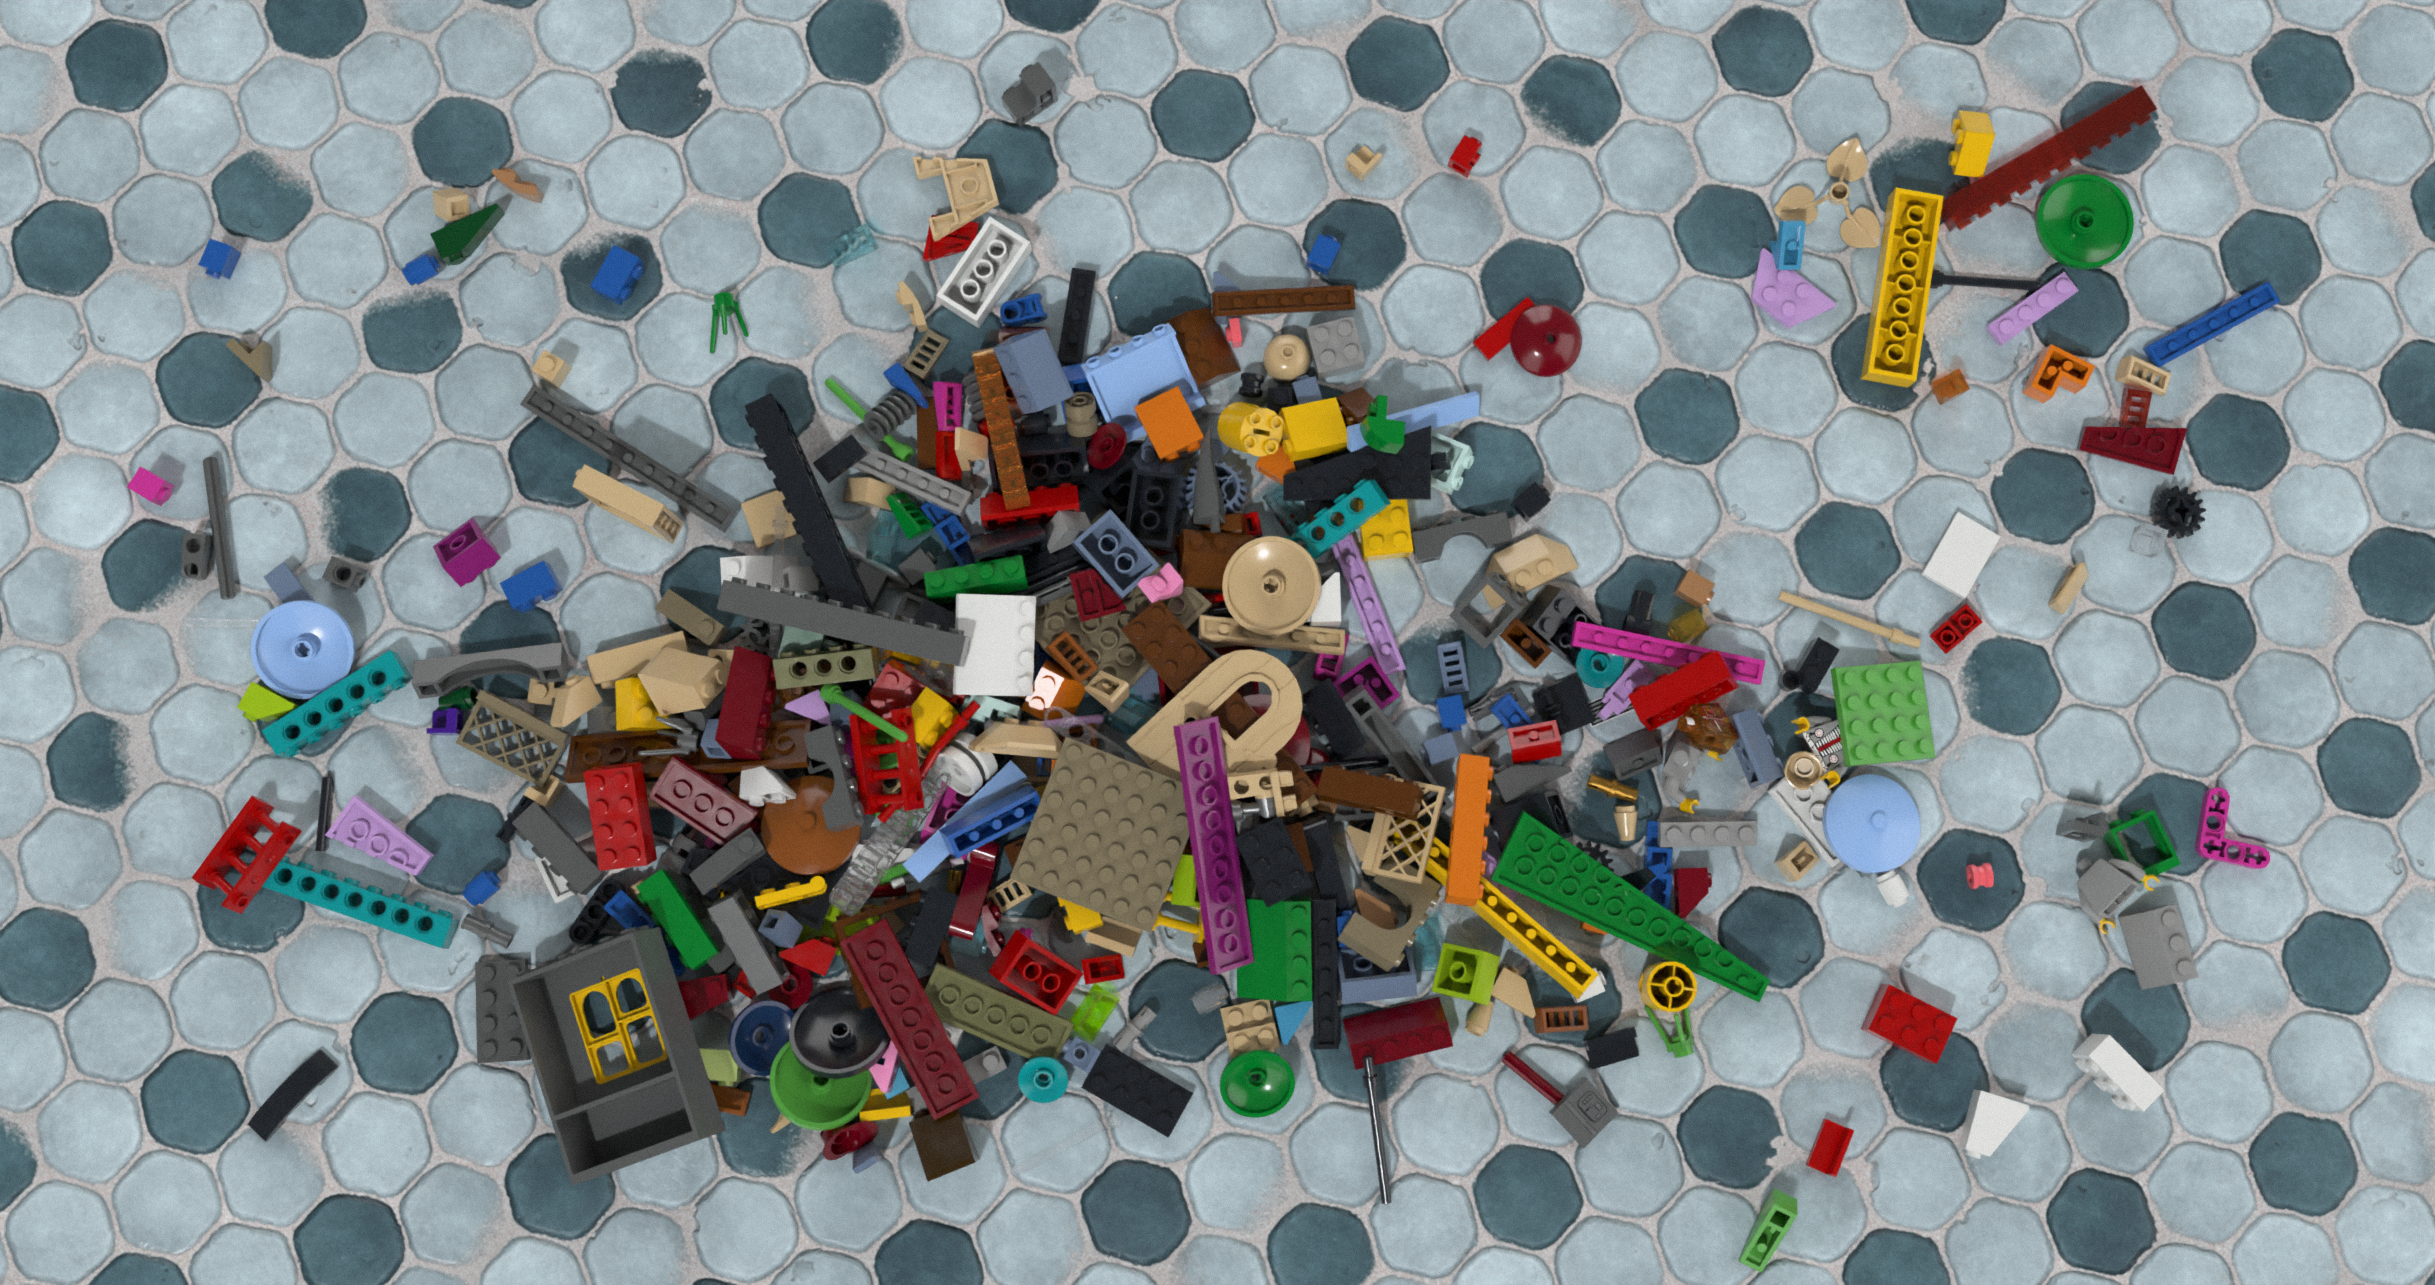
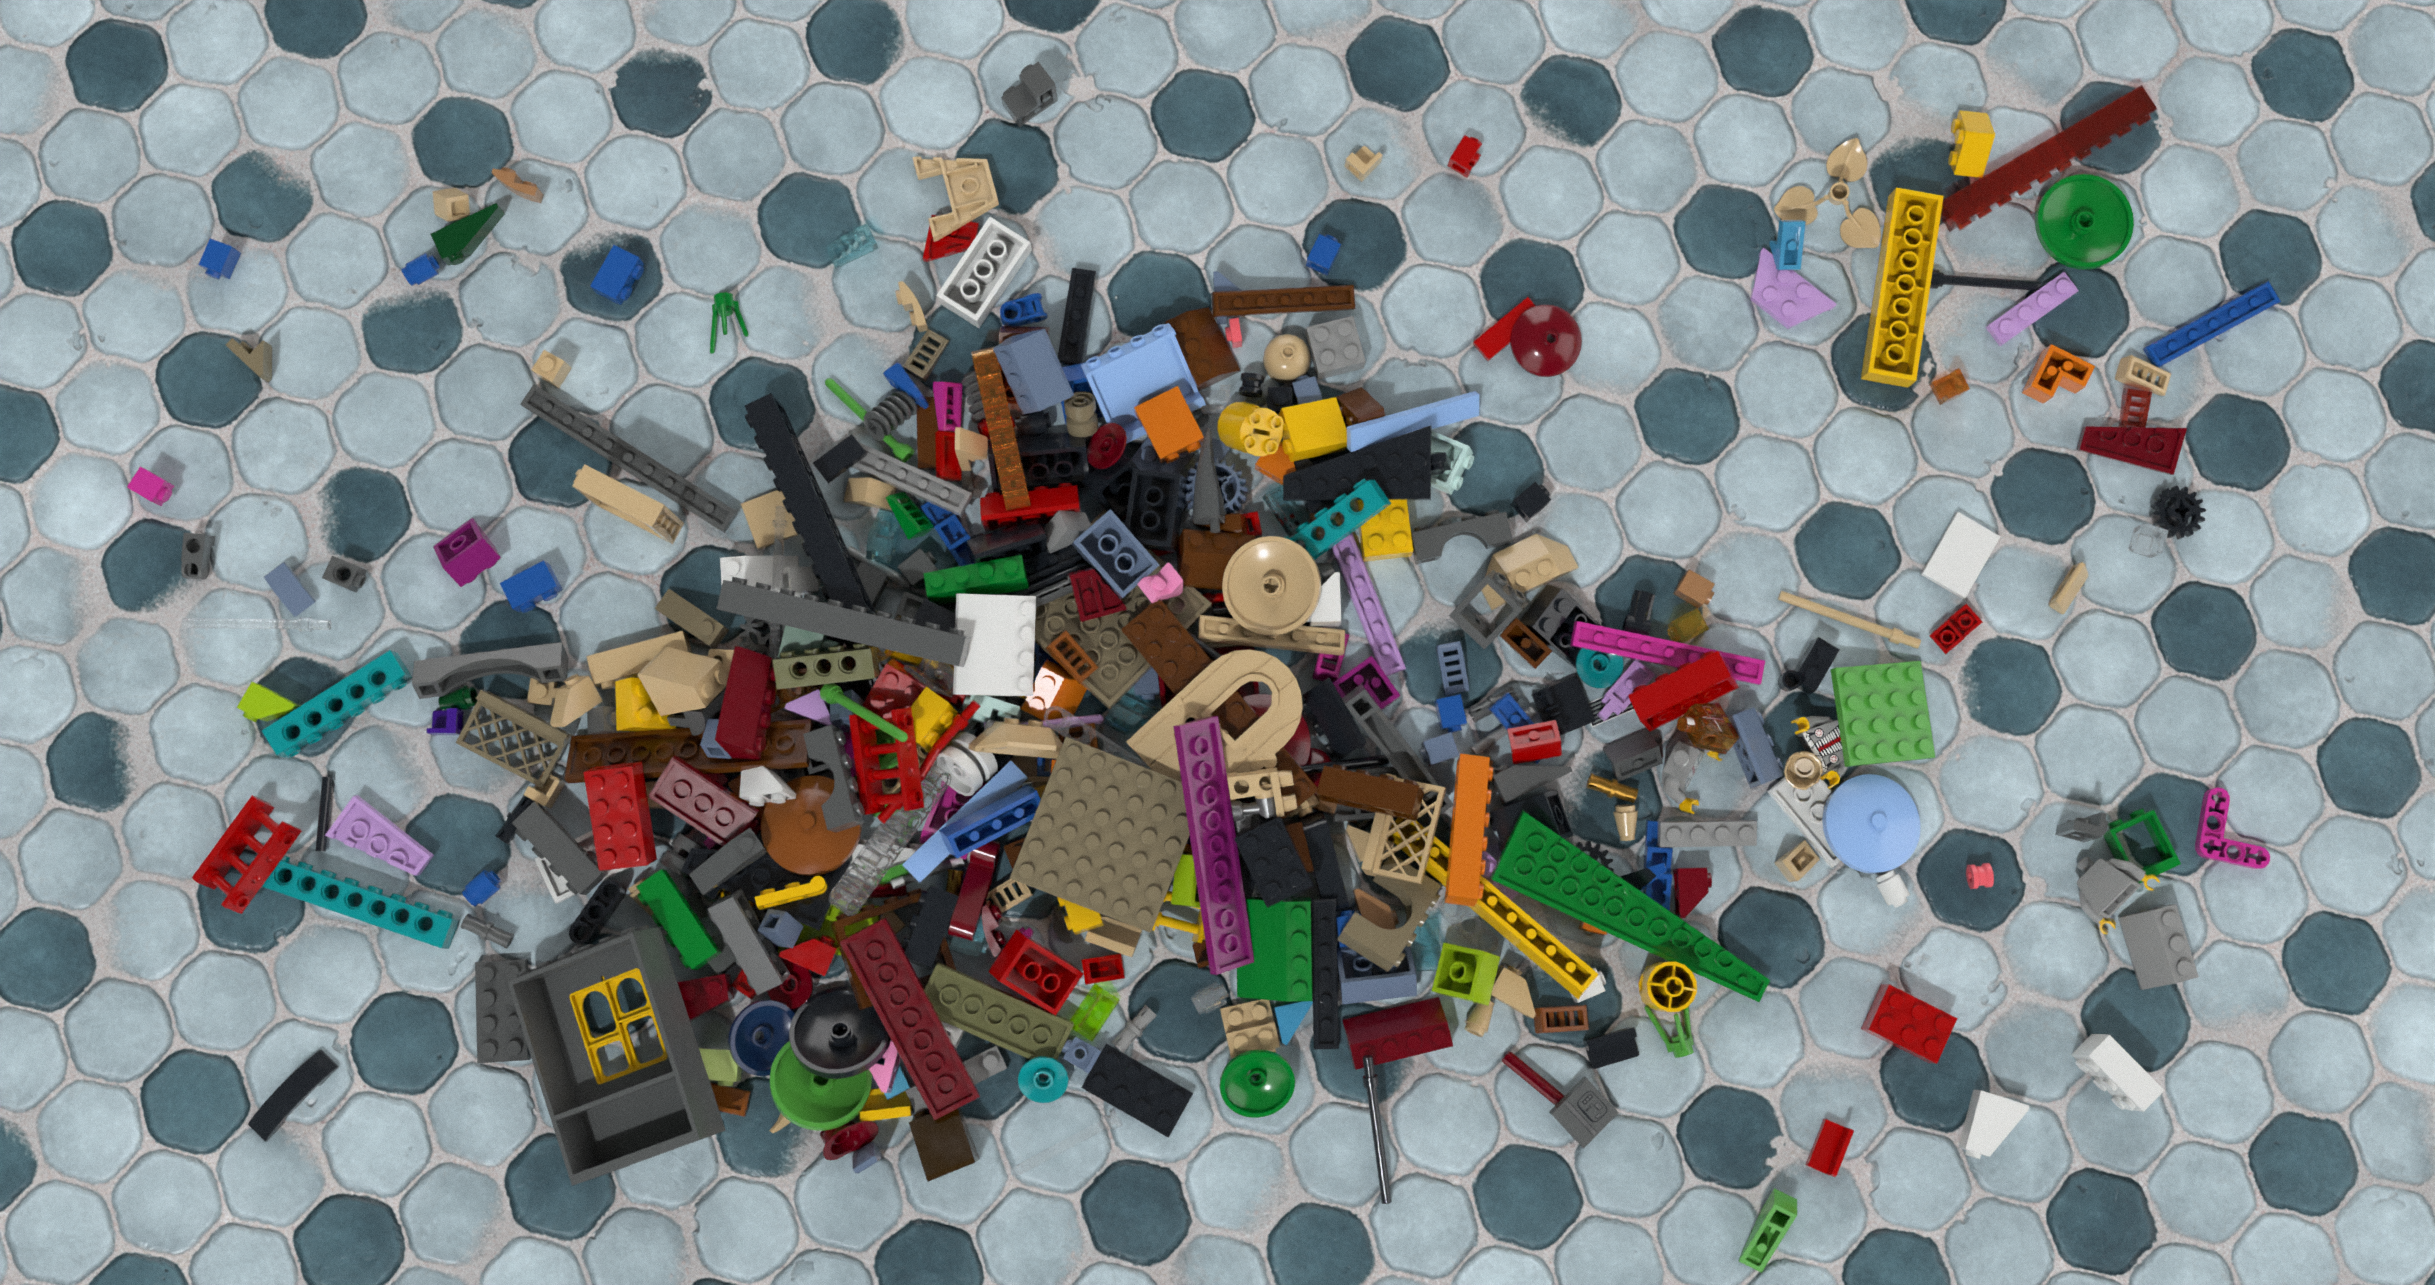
(219, 528): dark grey axle -> none
(302, 649): light blue dish -> none
(631, 915): blue slope -> none
(686, 738): dark grey plant -> none
(1108, 690): tan slope -> none
(1379, 432): green brick -> none

